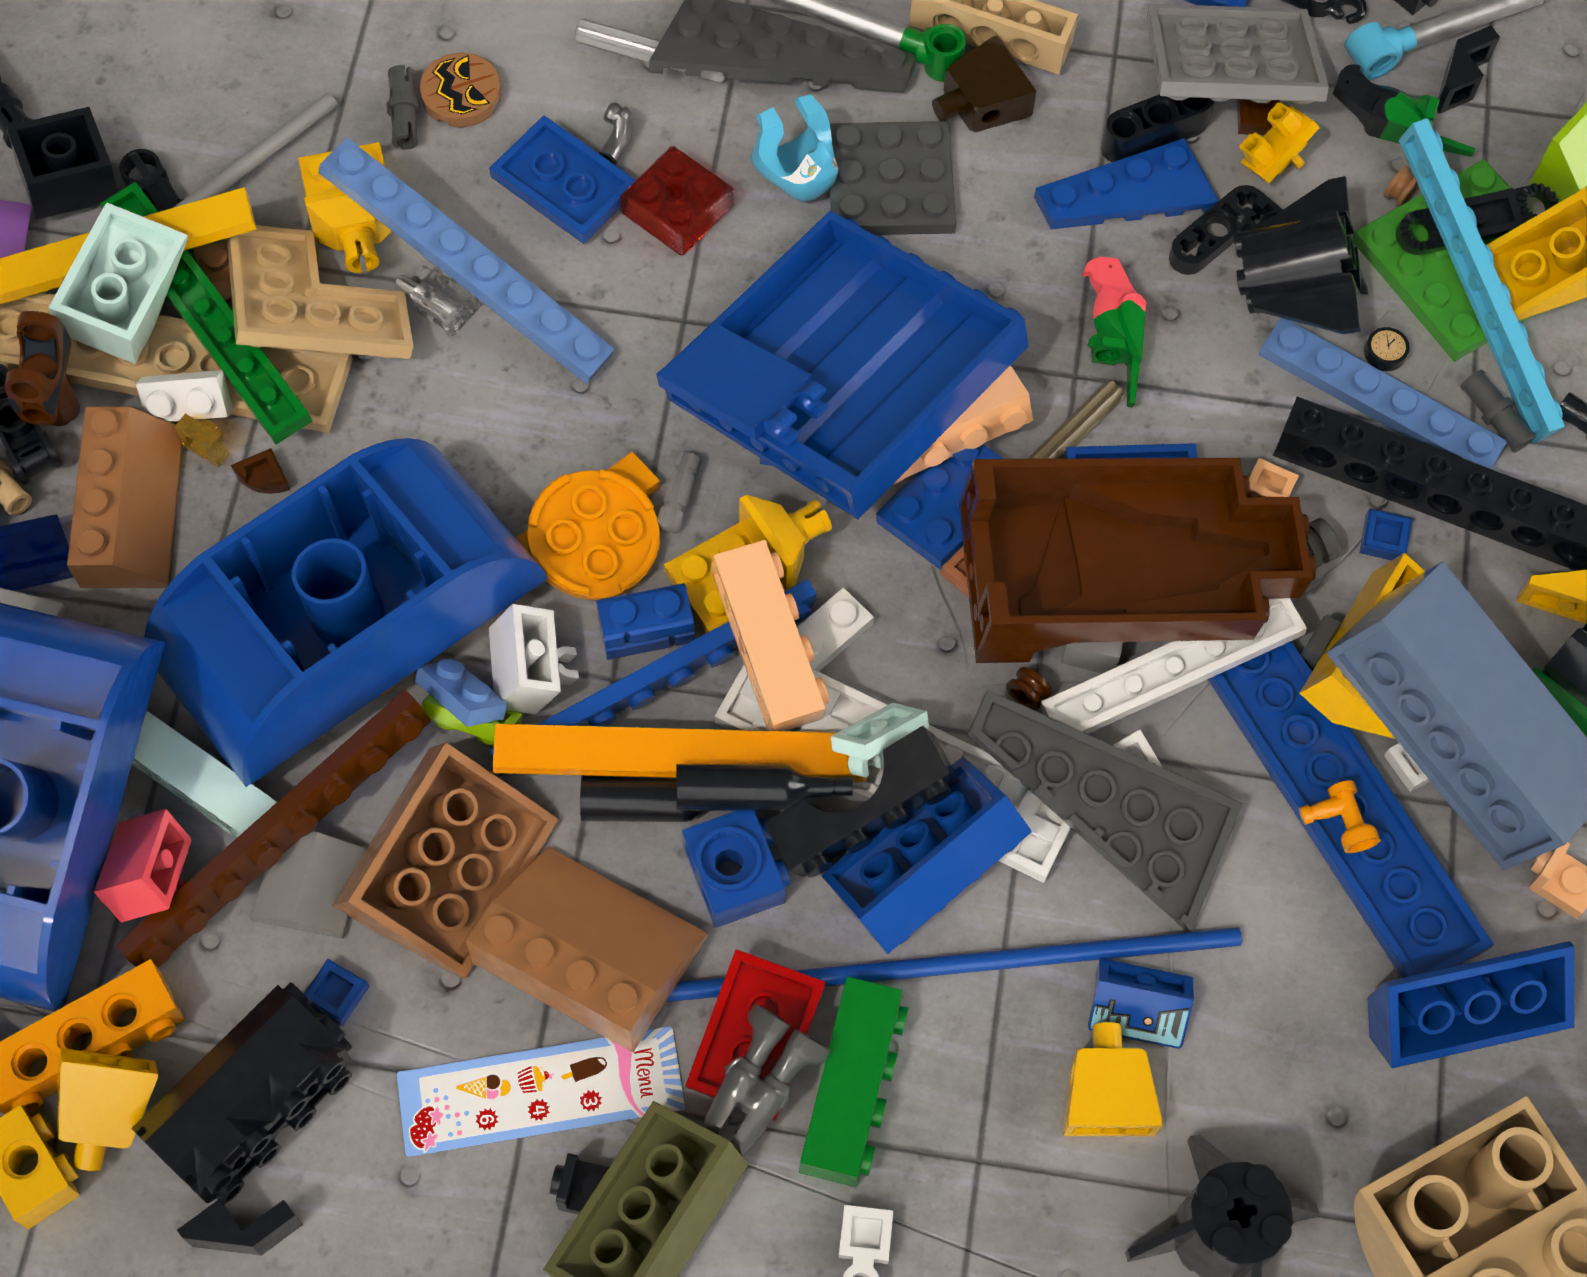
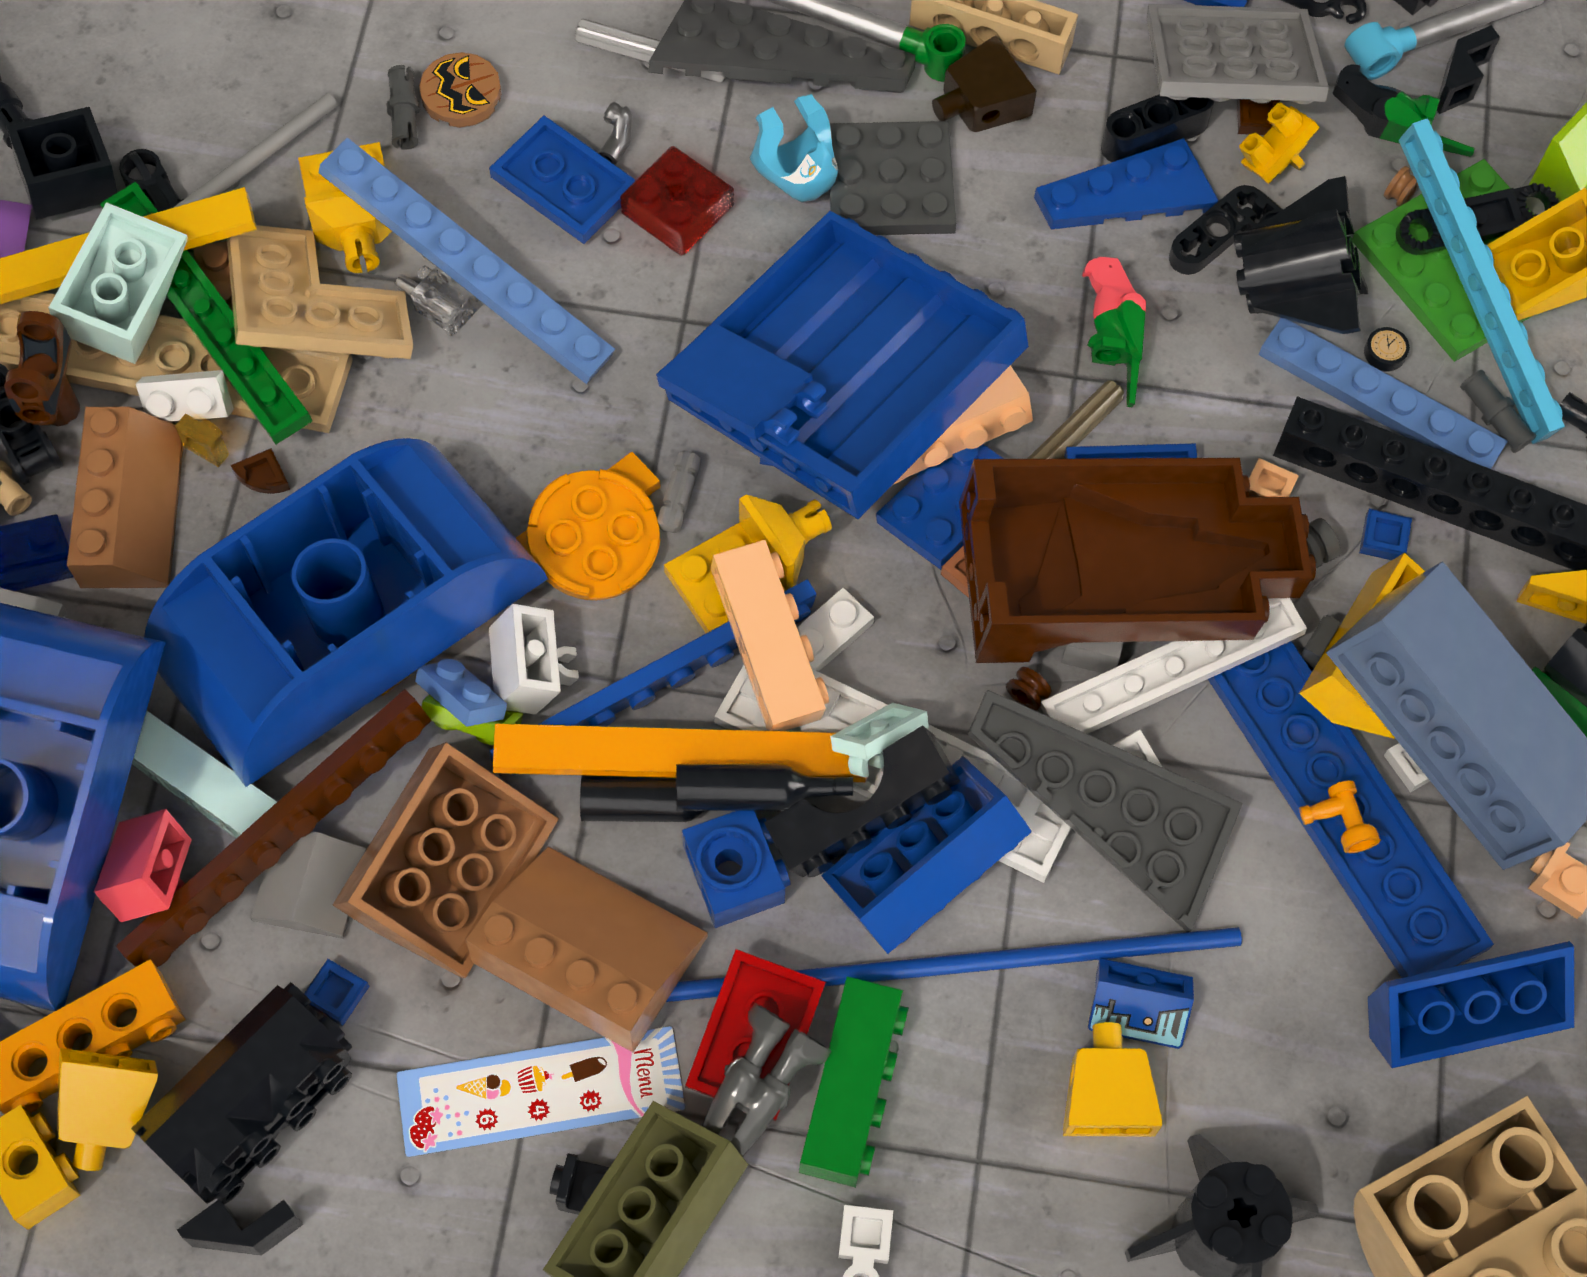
(645, 621): blue brick -> none

